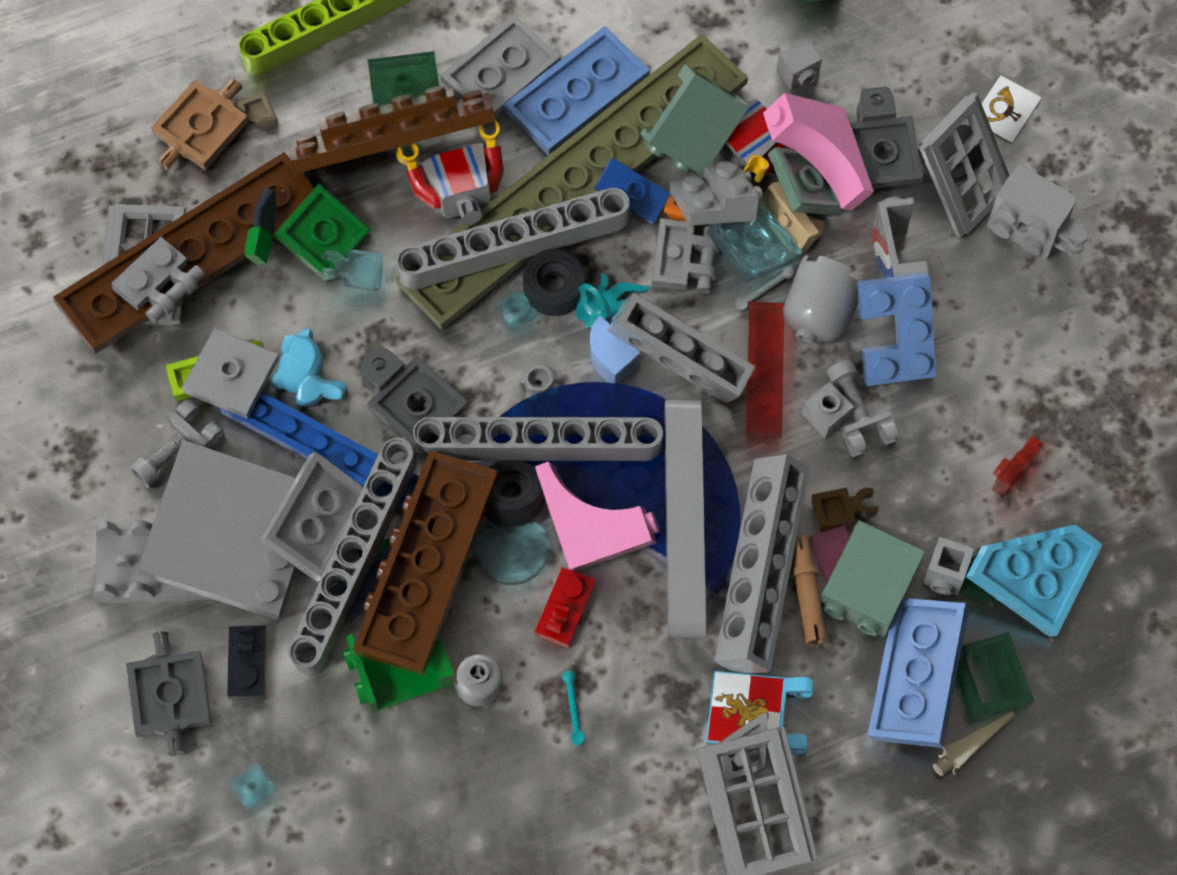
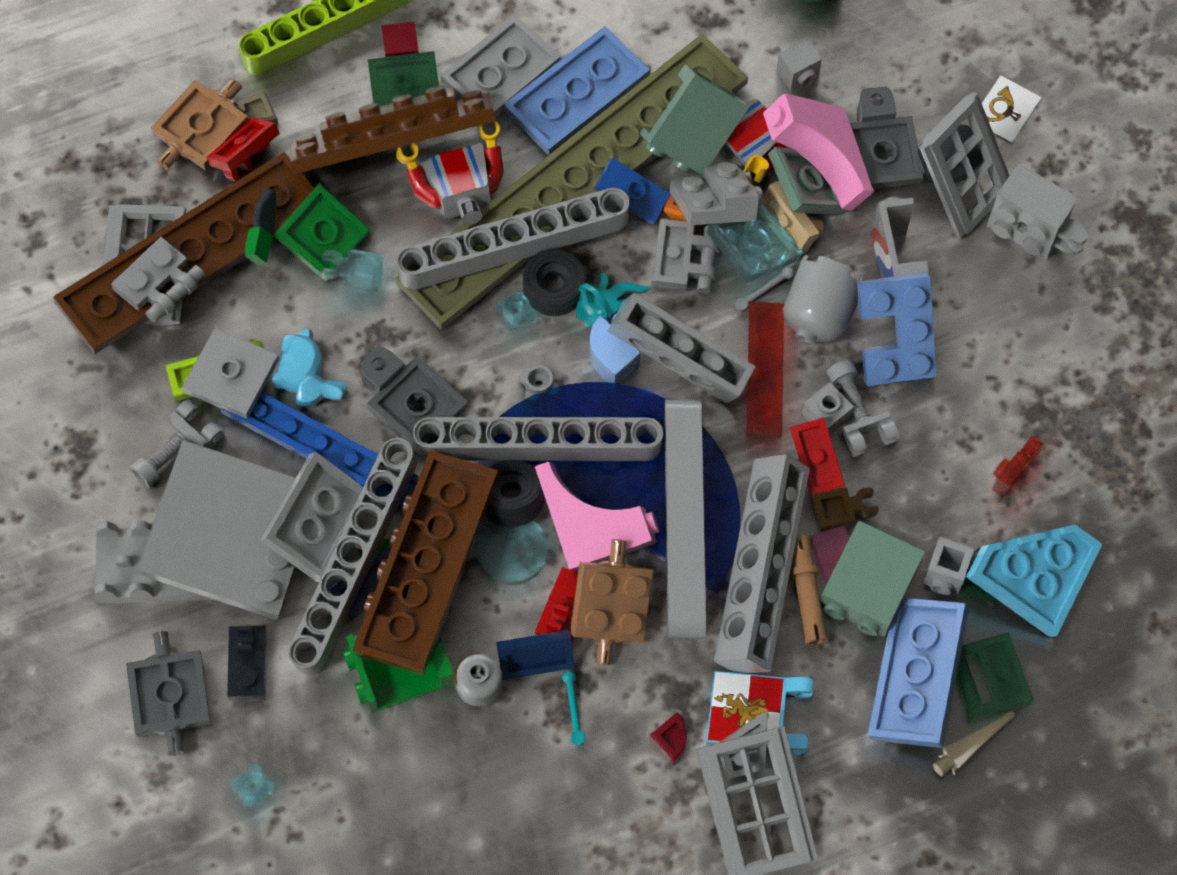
(236, 150): none -> red plate
(399, 39): none -> dark red tile
(535, 654): none -> dark blue tile
(611, 602): none -> medium nougat plate
(671, 738): none -> dark red tile
(817, 453): none -> red plate

